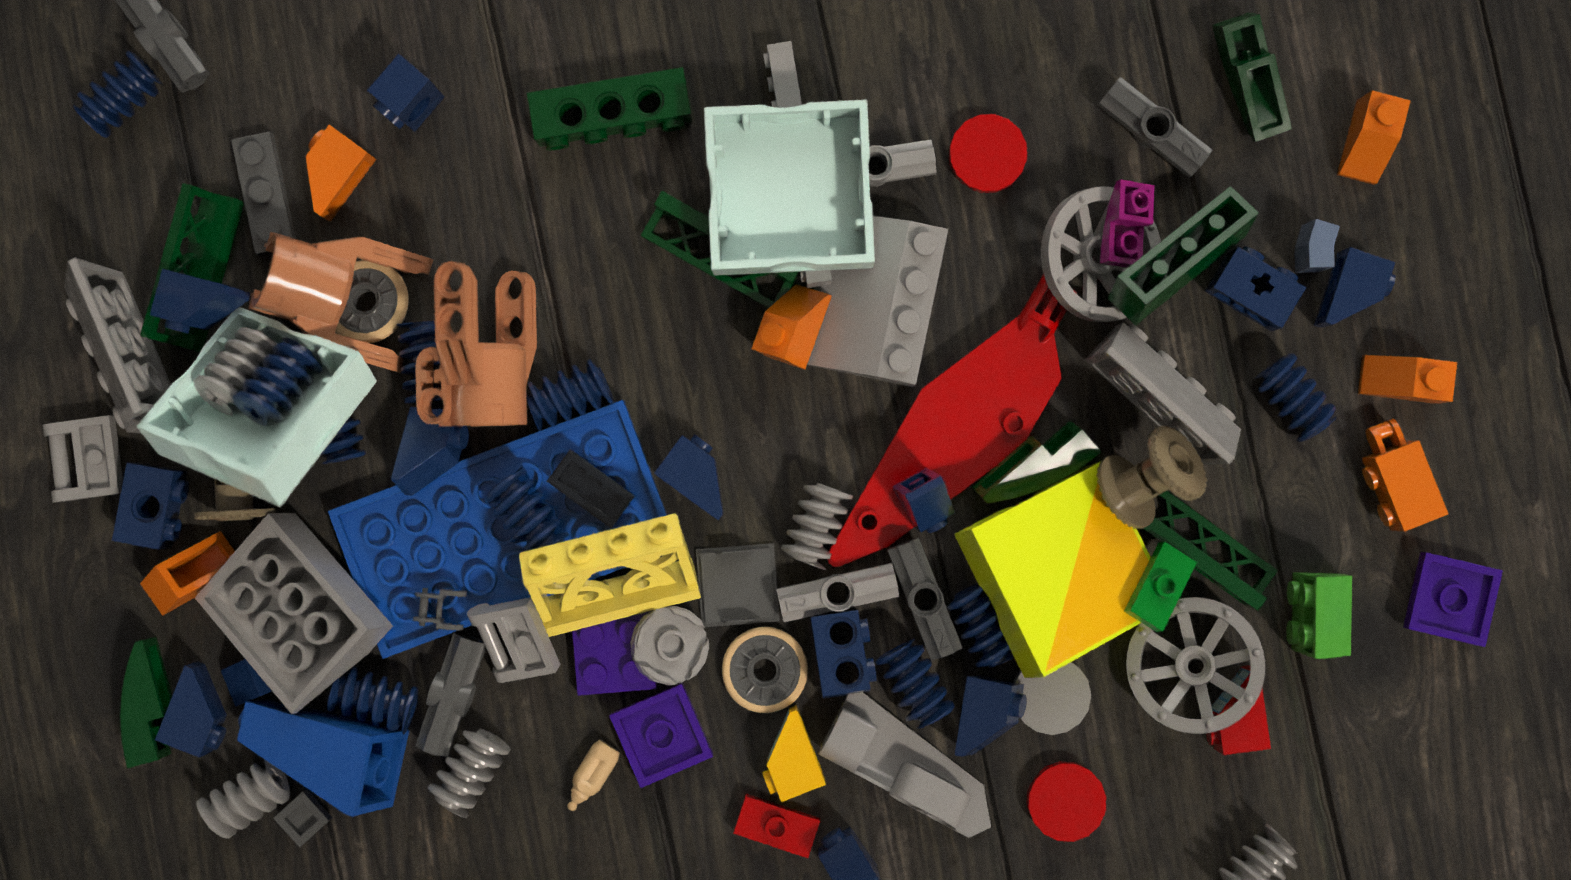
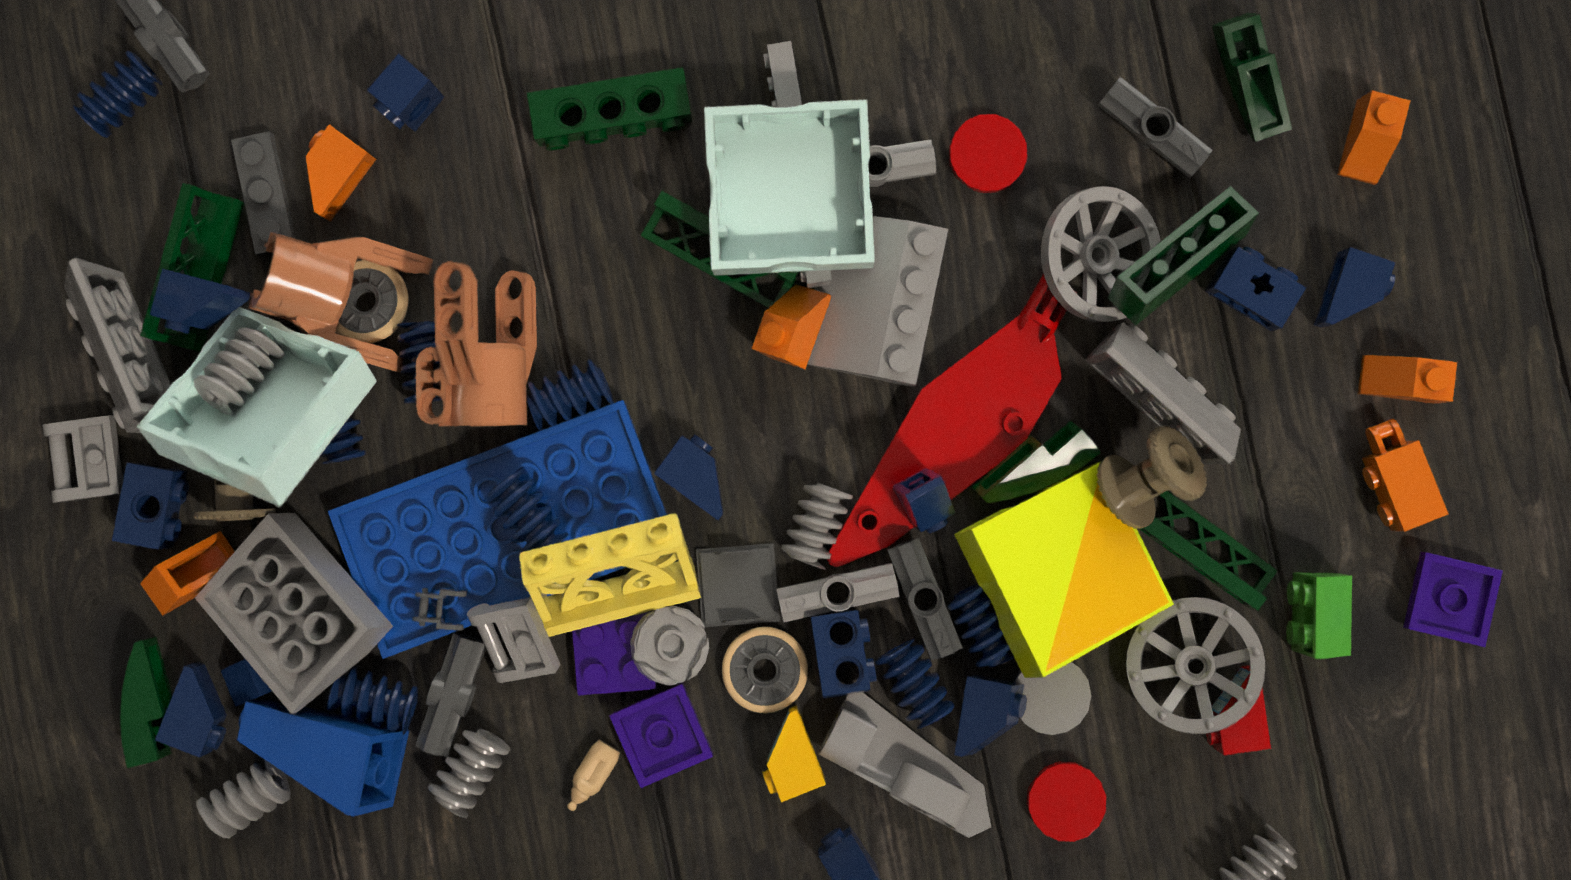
(276, 381): dark blue piece -> none
(303, 818): dark grey plate -> none
(426, 452): dark blue slope -> none
(591, 488): black plate -> none
(776, 826): red plate -> none
(1127, 215): magenta slope -> none
(1160, 586): green plate -> none
(1297, 397): dark blue piece -> none
(1315, 247): sand blue piece -> none

